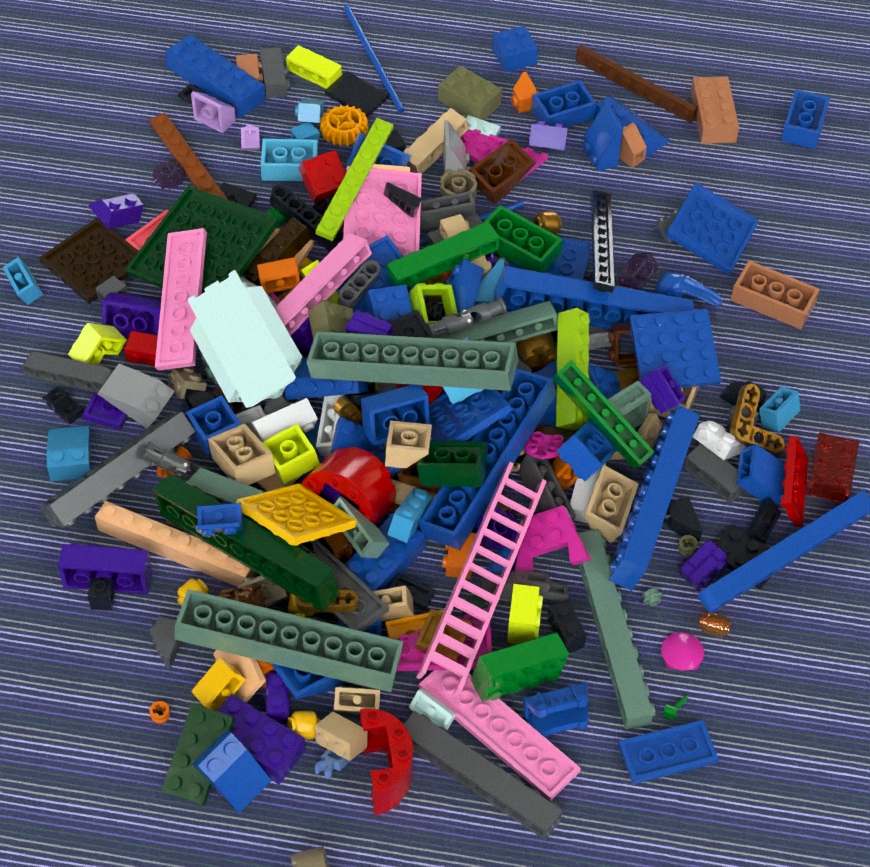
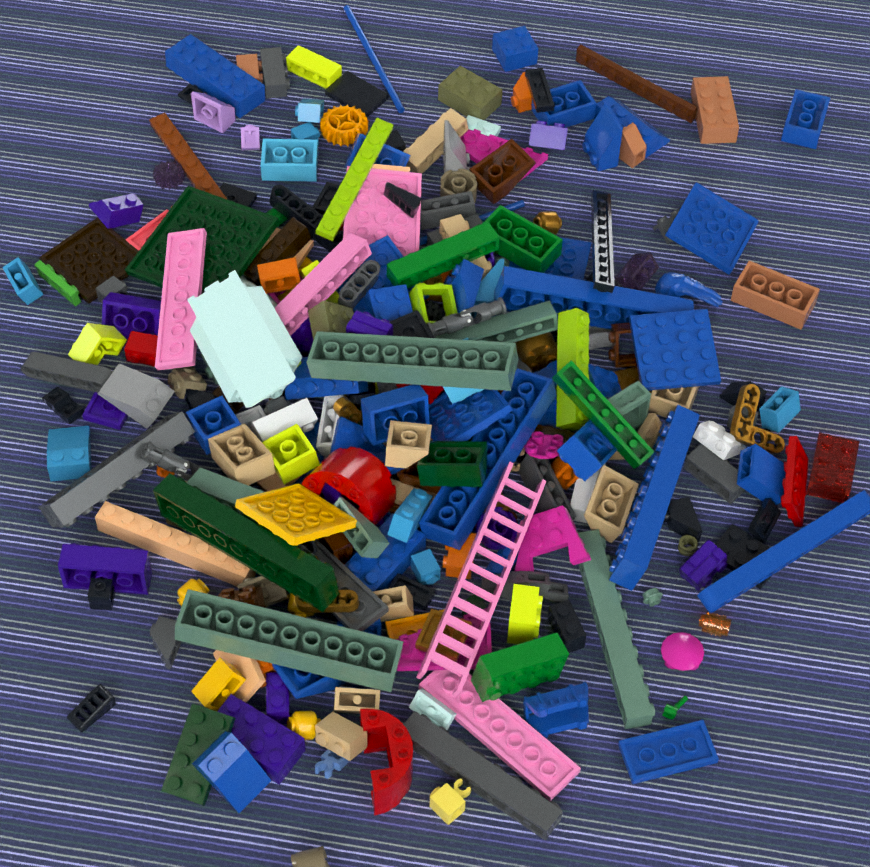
(58, 282): none -> bright green plate
(86, 703): none -> black slope
(164, 708): orange bush -> none
(183, 453): orange bush -> none
(219, 518): blue bracket -> none
(322, 175): red brick -> none
(425, 567): none -> dark azure brick
(449, 802): none -> light yellow brick
(539, 90): none -> black plate
(663, 389): dark purple brick -> none

